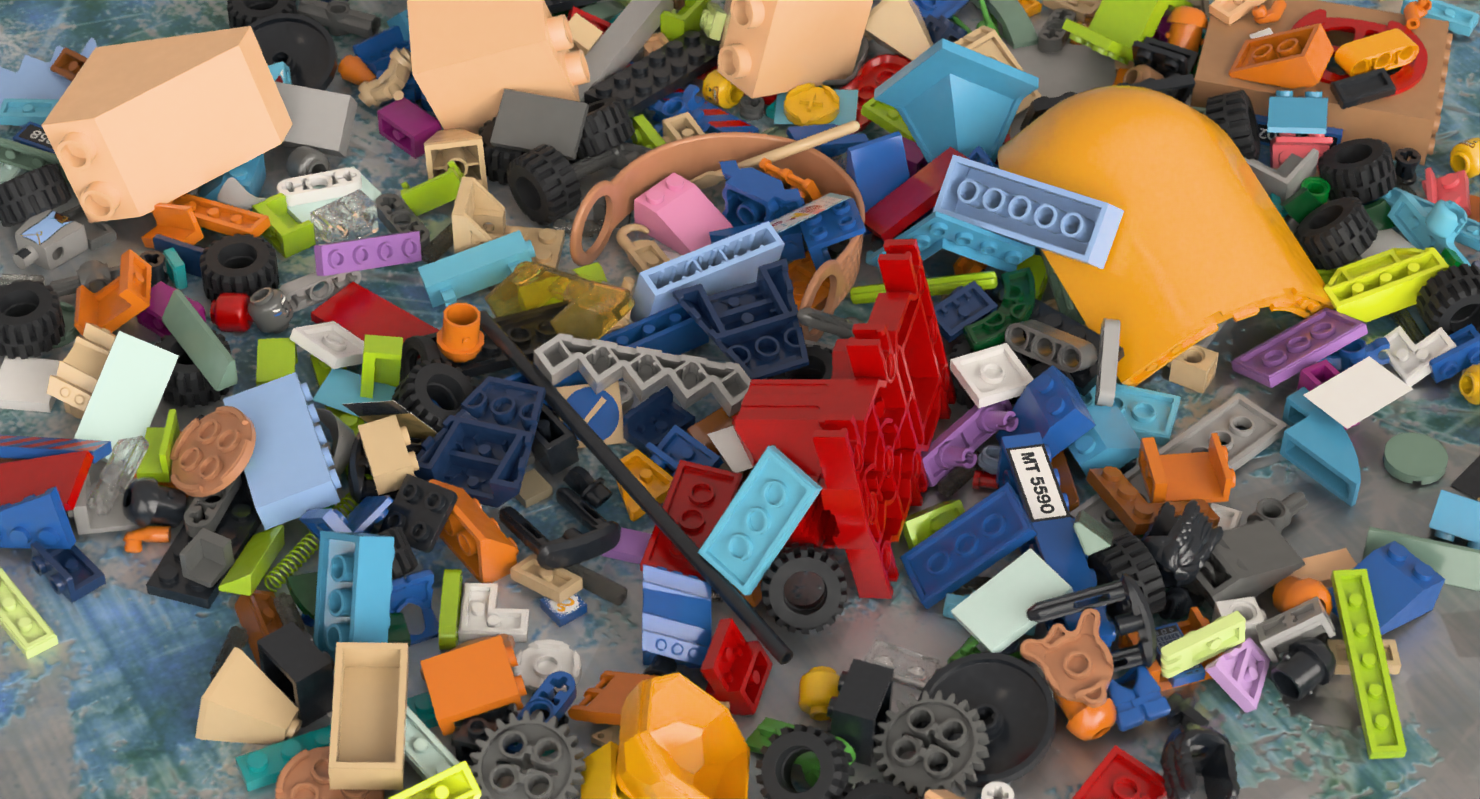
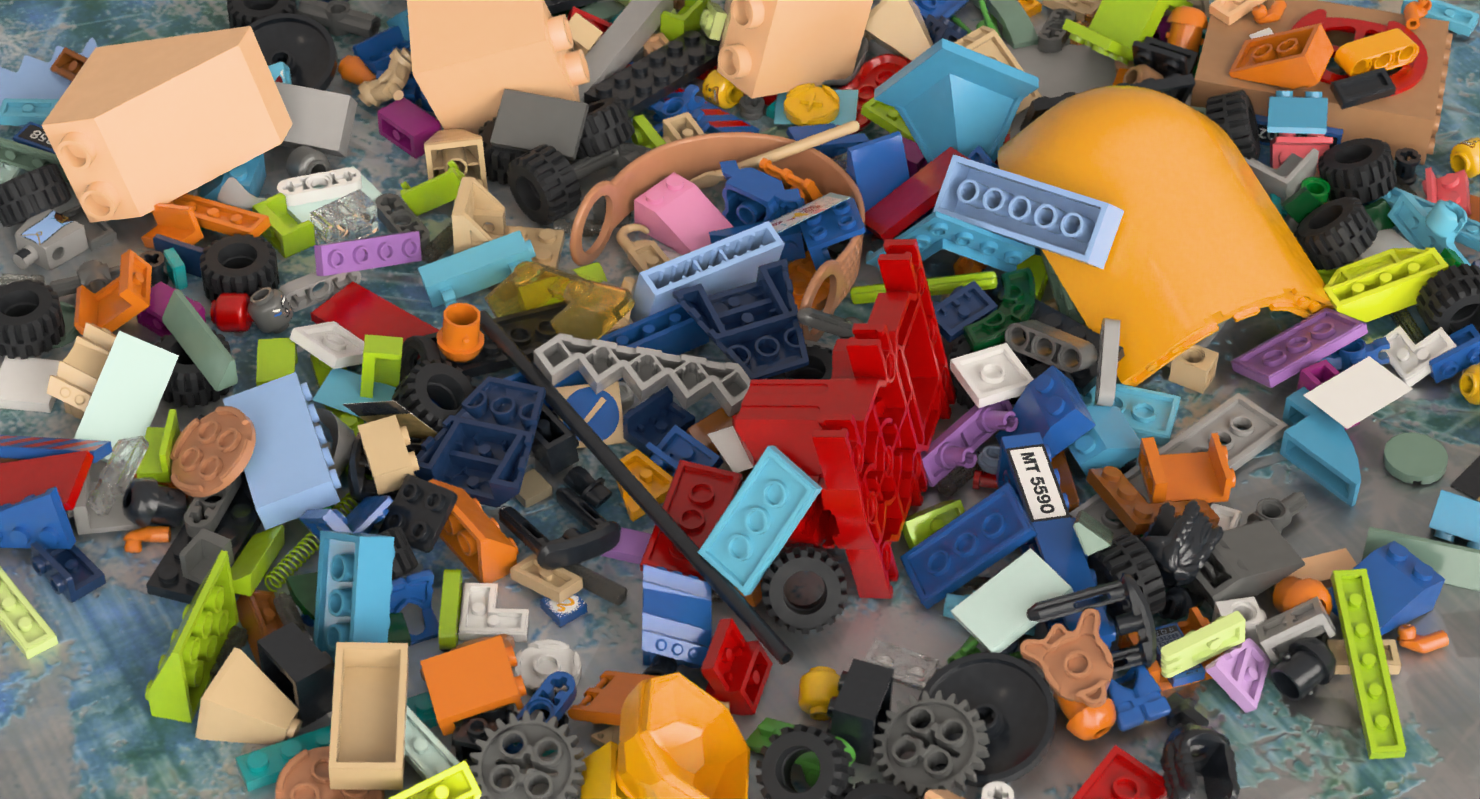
(194, 647): none -> lime slope
(1423, 644): none -> orange arm

